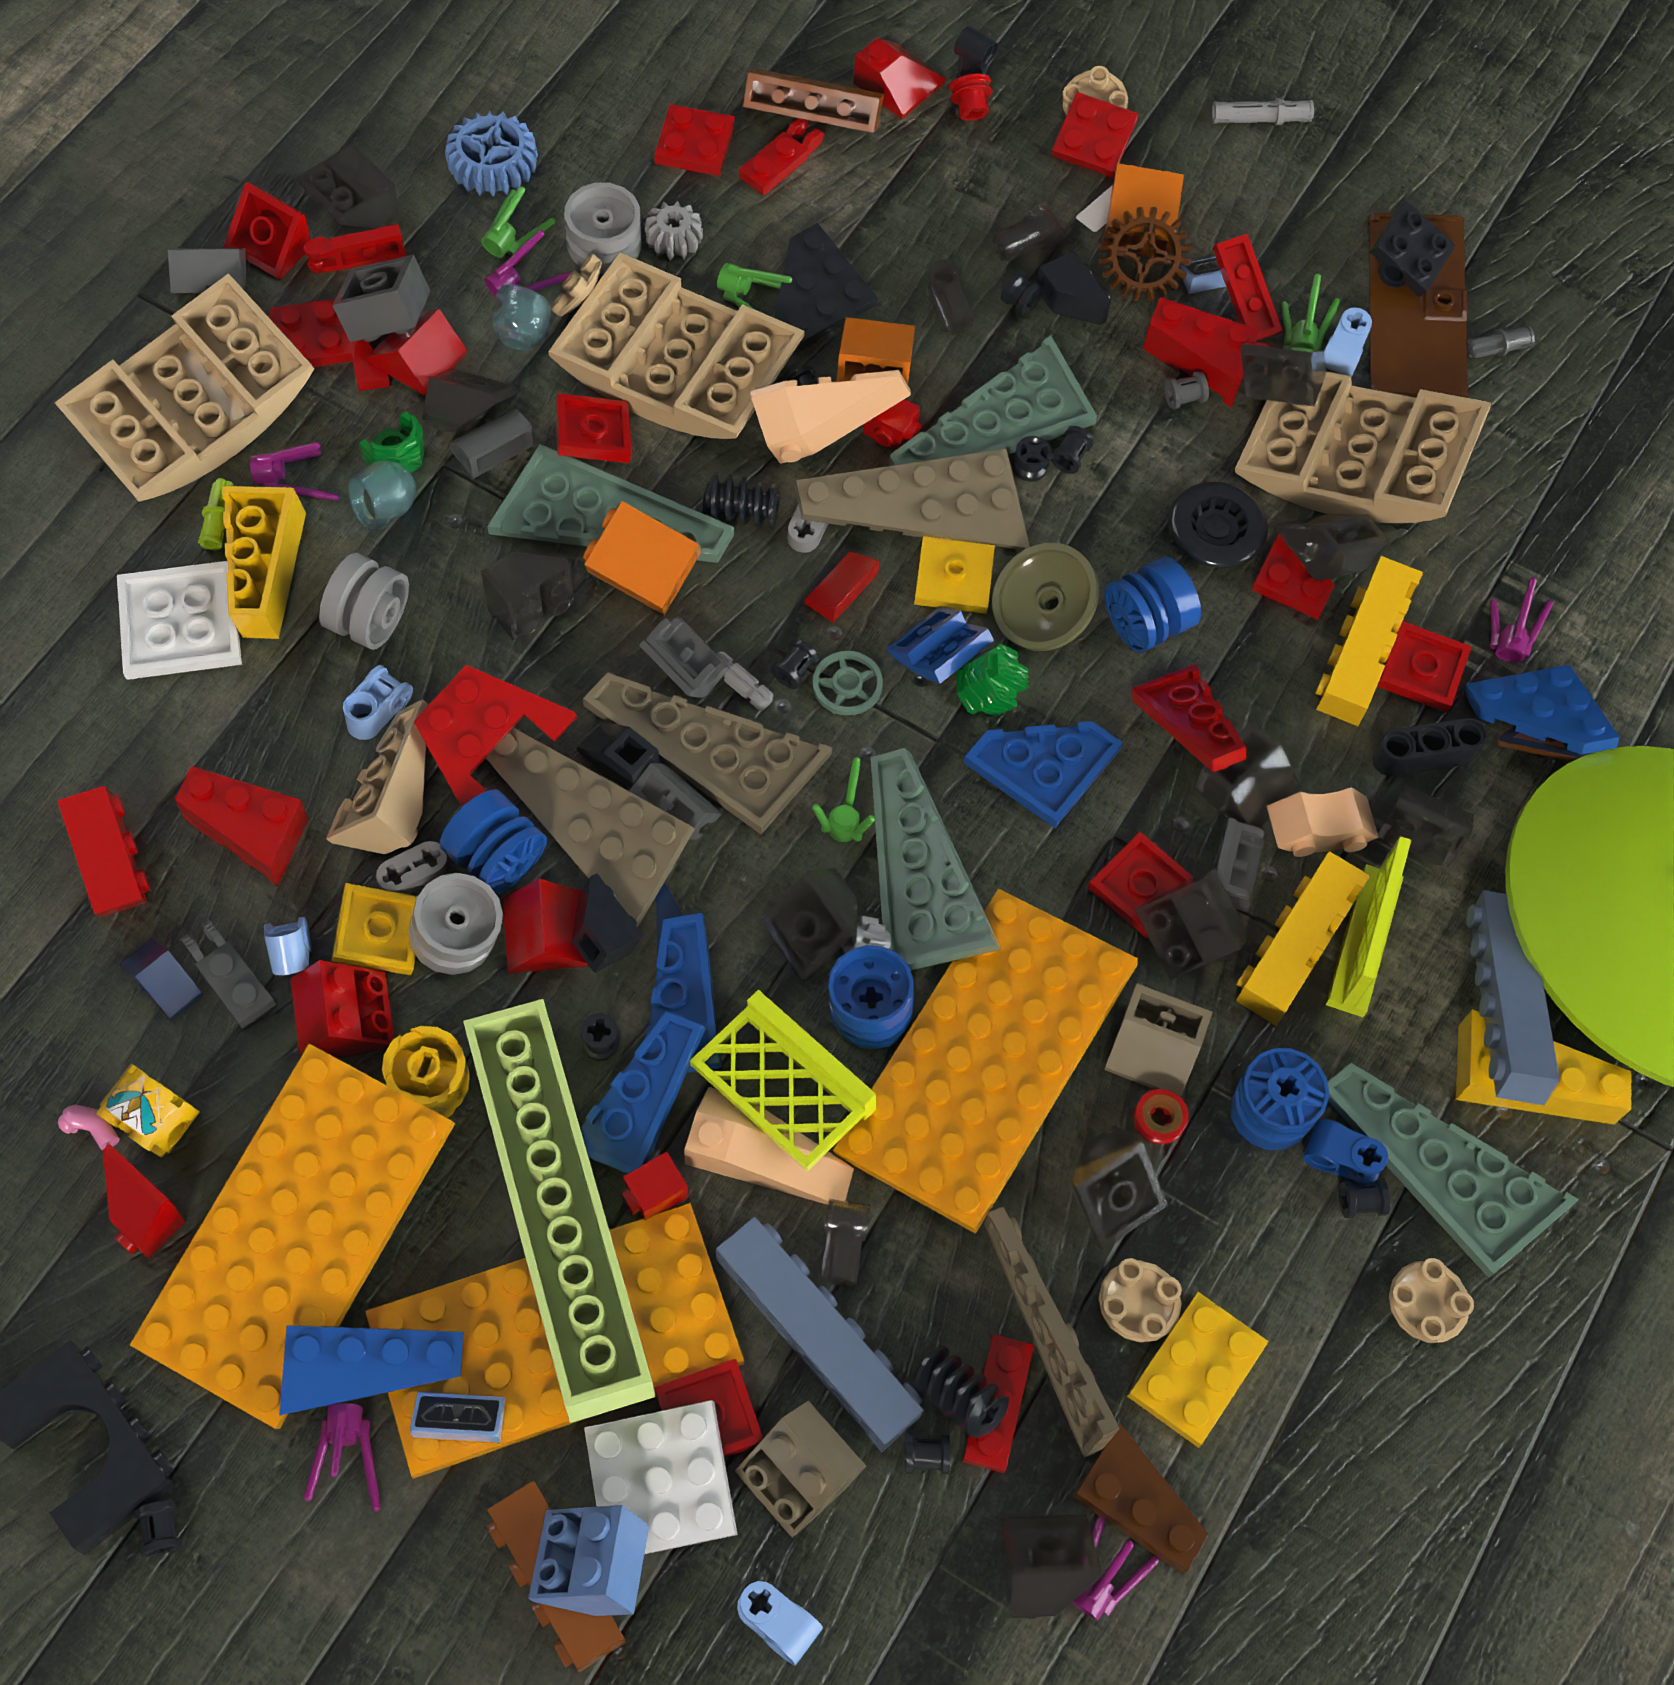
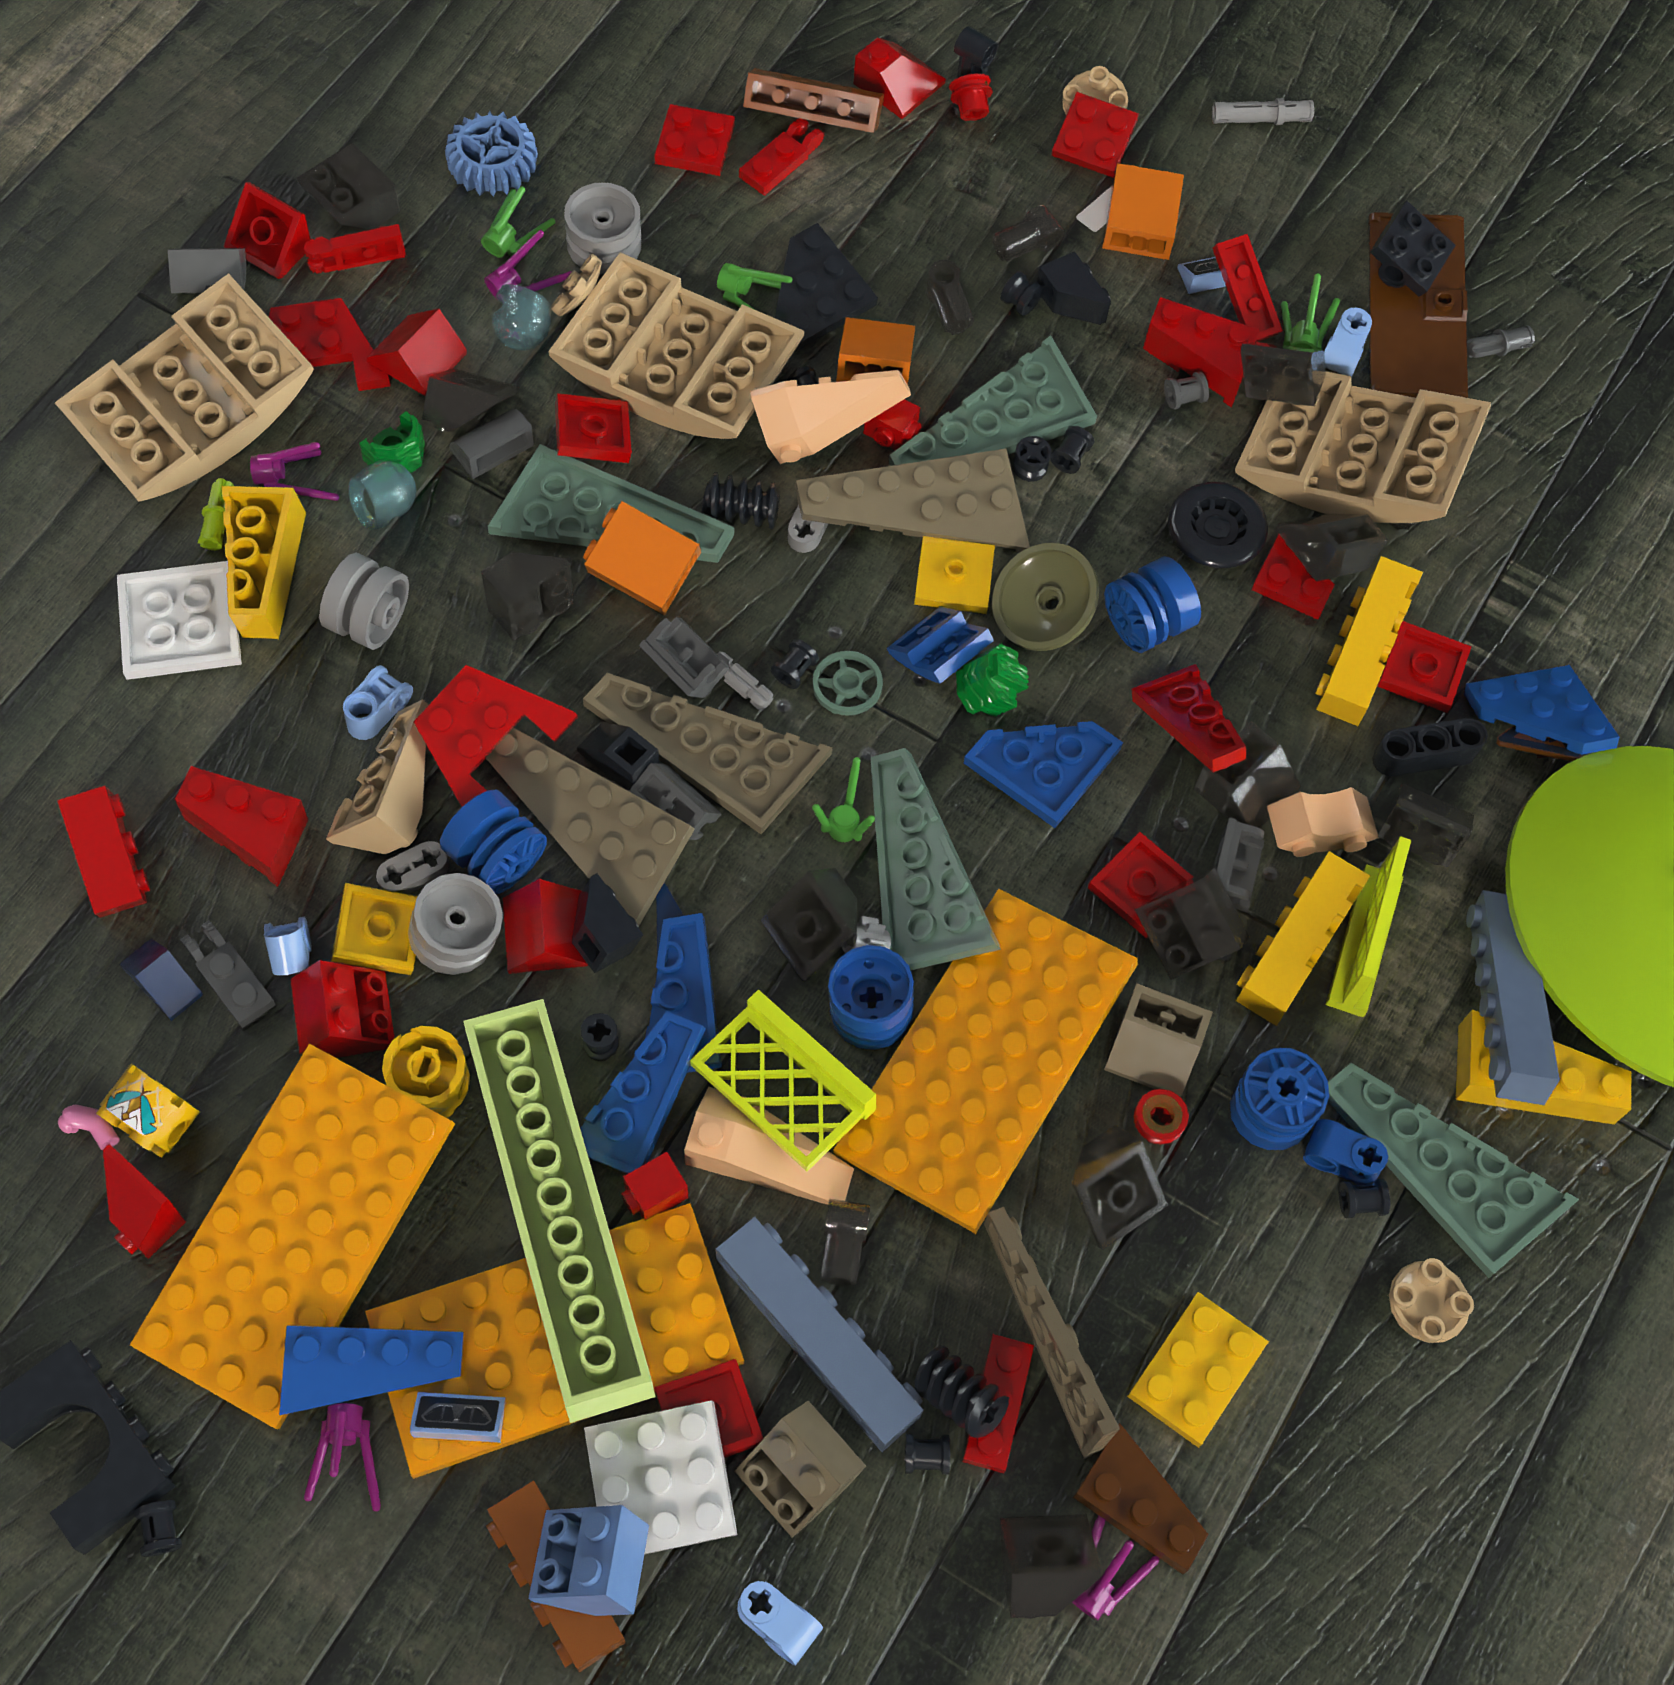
(381, 299): dark grey brick -> none
(673, 230): light grey gear -> none
(843, 585): red slope -> none
(1140, 1300): tan dish -> none
(1161, 257): reddish brown gear -> none
(1513, 643): magenta plant -> none

